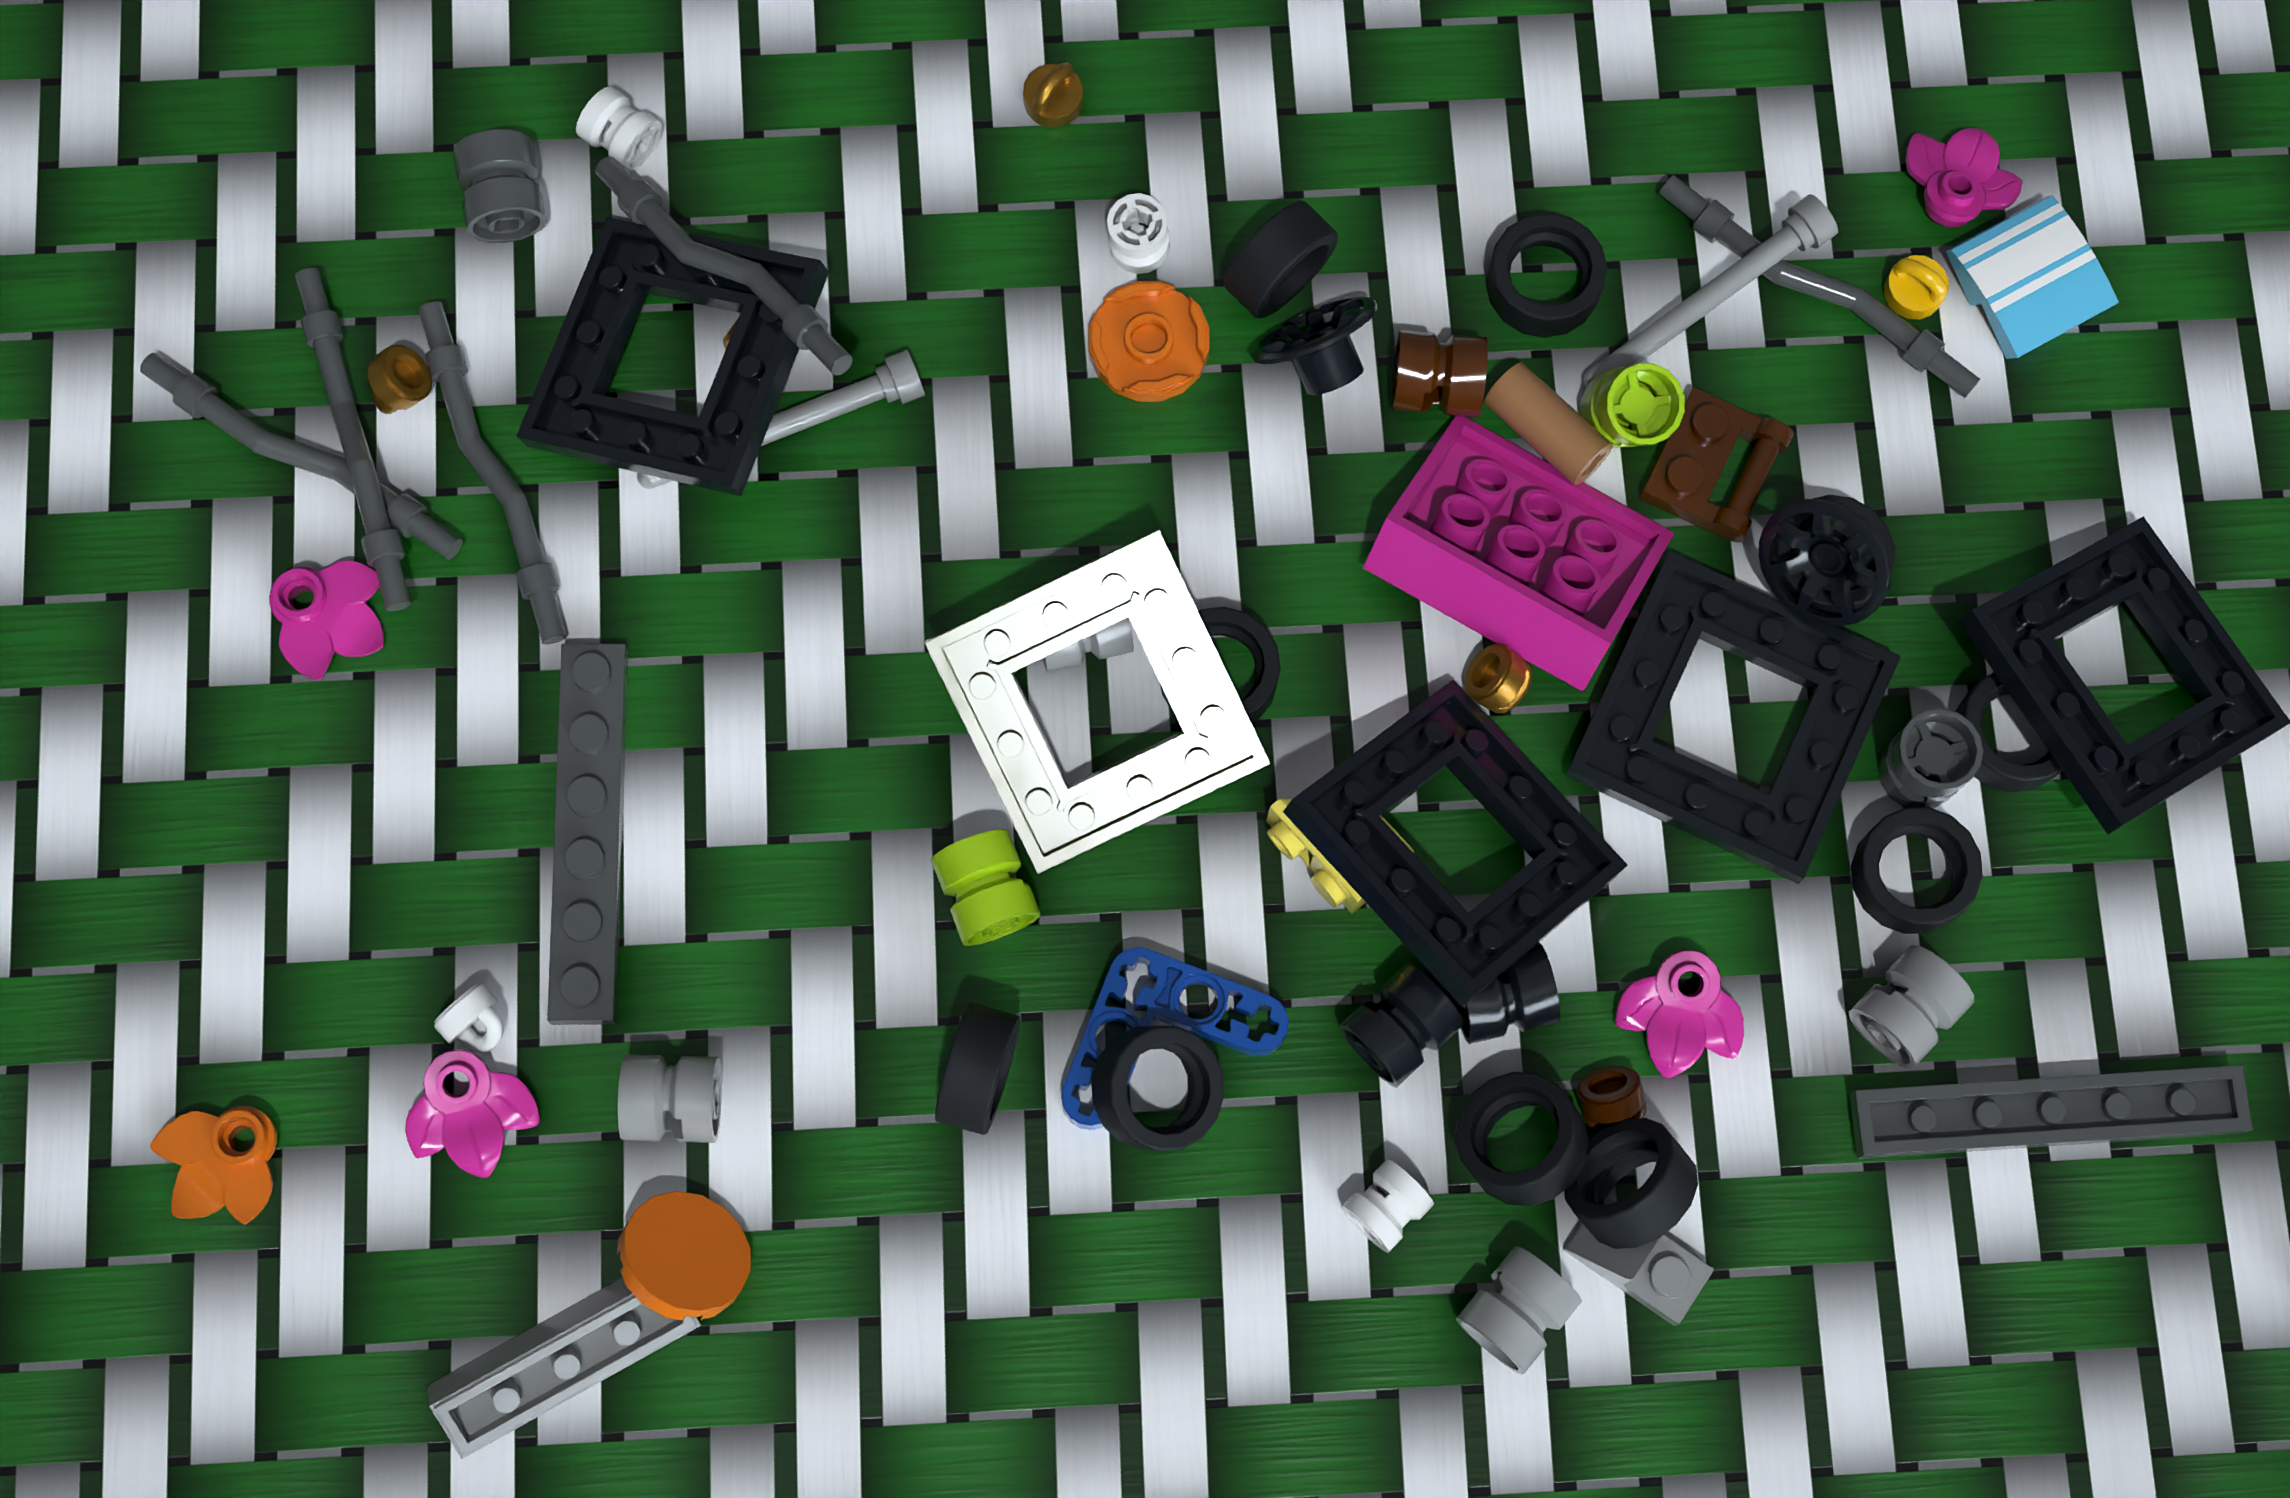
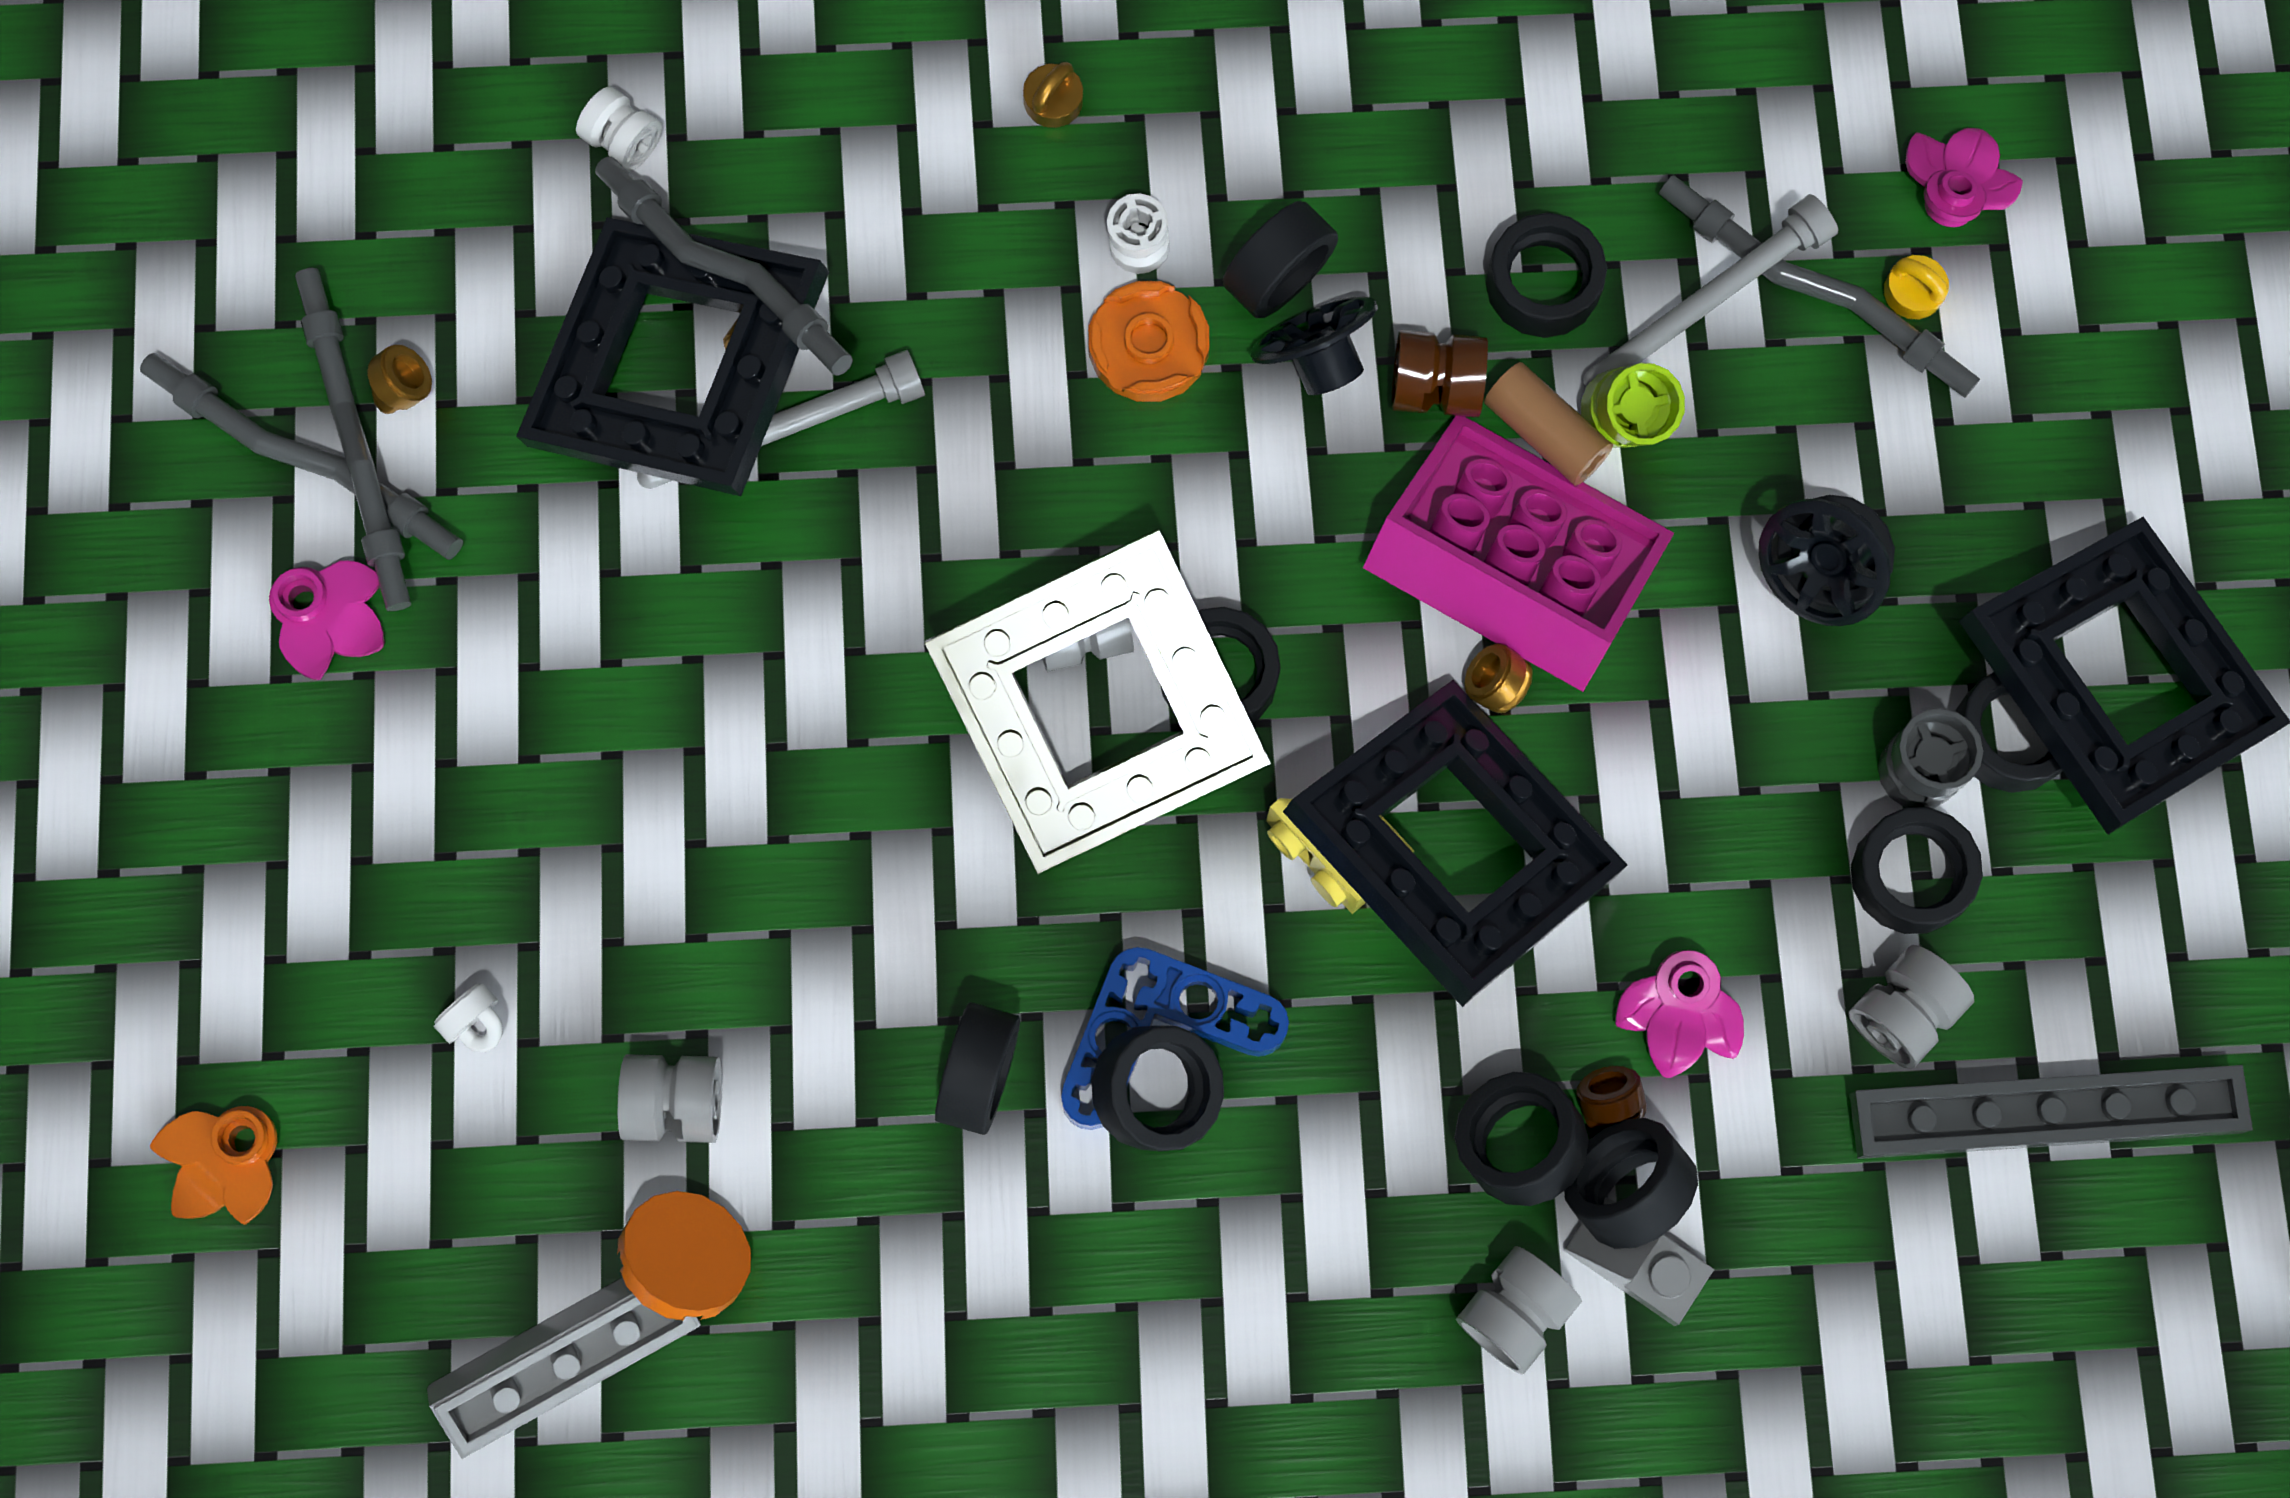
(472, 1122): dark pink plate -> none
(499, 186): dark grey wheel -> none
(535, 577): dark grey bar -> none
(588, 835): dark grey plate -> none
(983, 880): lime wheel -> none
(1387, 1205): white wheel -> none
(1404, 1022): black wheel -> none
(1519, 996): black wheel -> none
(1697, 456): reddish brown plate -> none
(1766, 829): black plate -> none
(2032, 276): medium azure slope -> none

